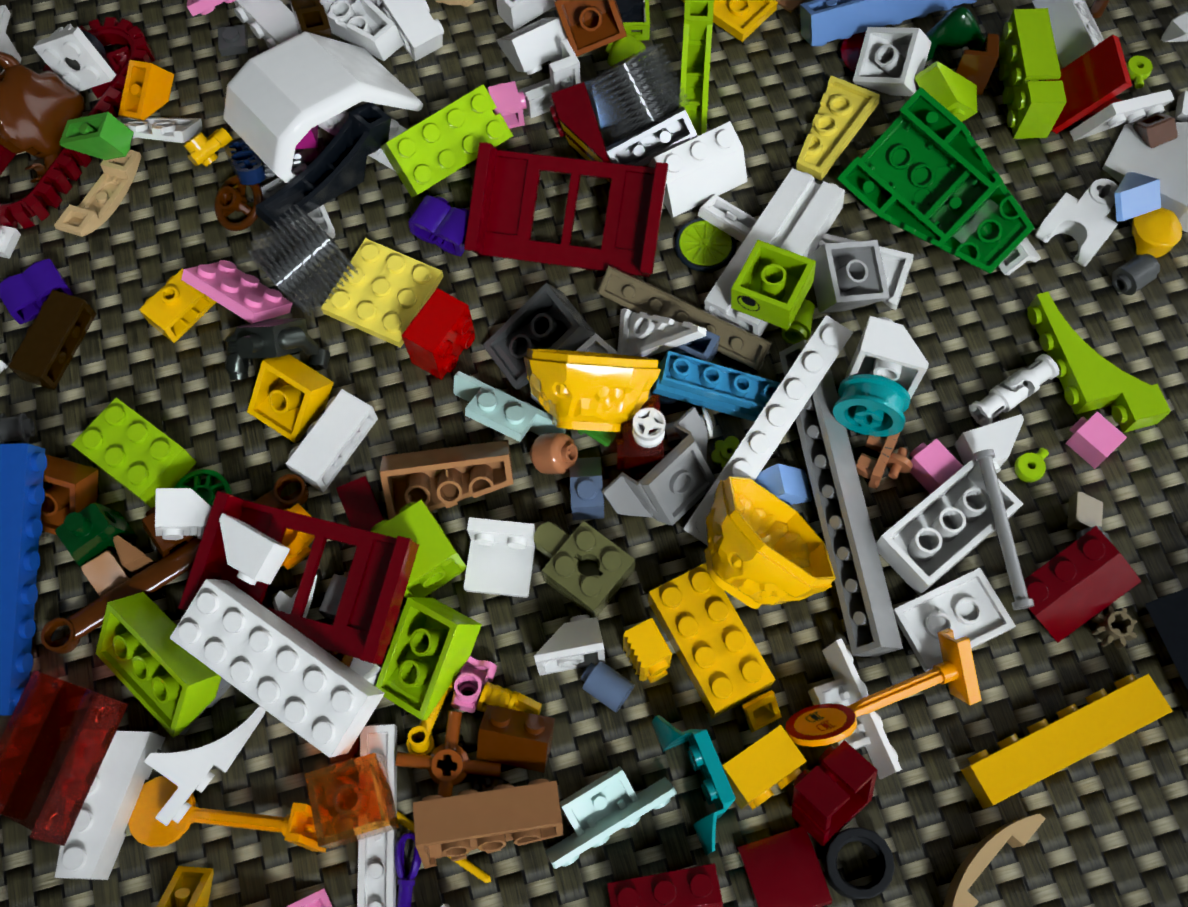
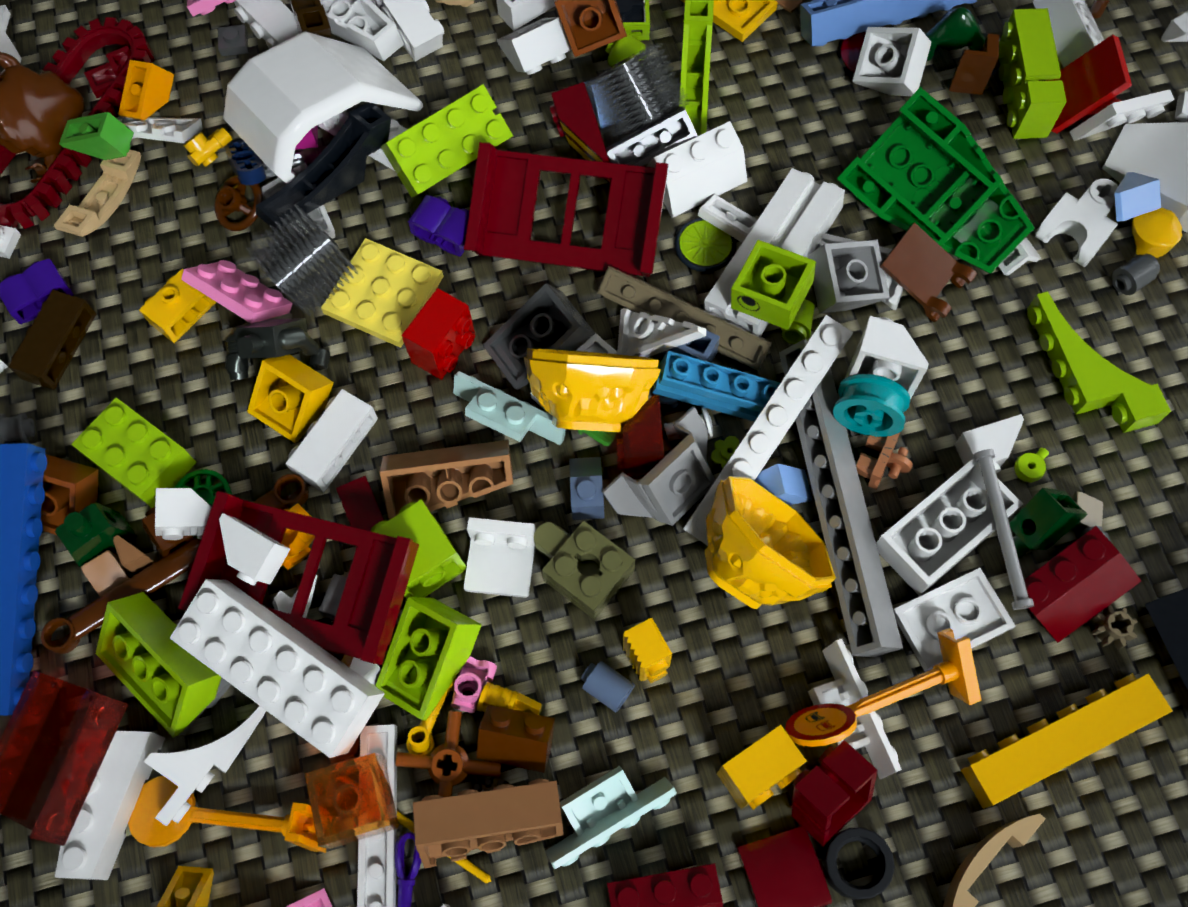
(75, 57): white piece -> none
(509, 103): bright pink brick -> none
(553, 453): nougat head -> none
(562, 75): white panel -> none
(572, 646): white slope -> none
(648, 420): white wheel -> none
(703, 758): teal piece -> none
(710, 640): yellow brick -> none
(761, 710): yellow slope -> none
(838, 120): light yellow wing -> none
(924, 270): none -> reddish brown flag
(933, 465): bright pink brick -> none
(949, 89): lime slope -> none
(1014, 390): white piece -> none
(1045, 520): none -> dark green torso
(1094, 439): bright pink brick -> none
(1139, 70): lime piece -> none
(1156, 129): reddish brown slope -> none

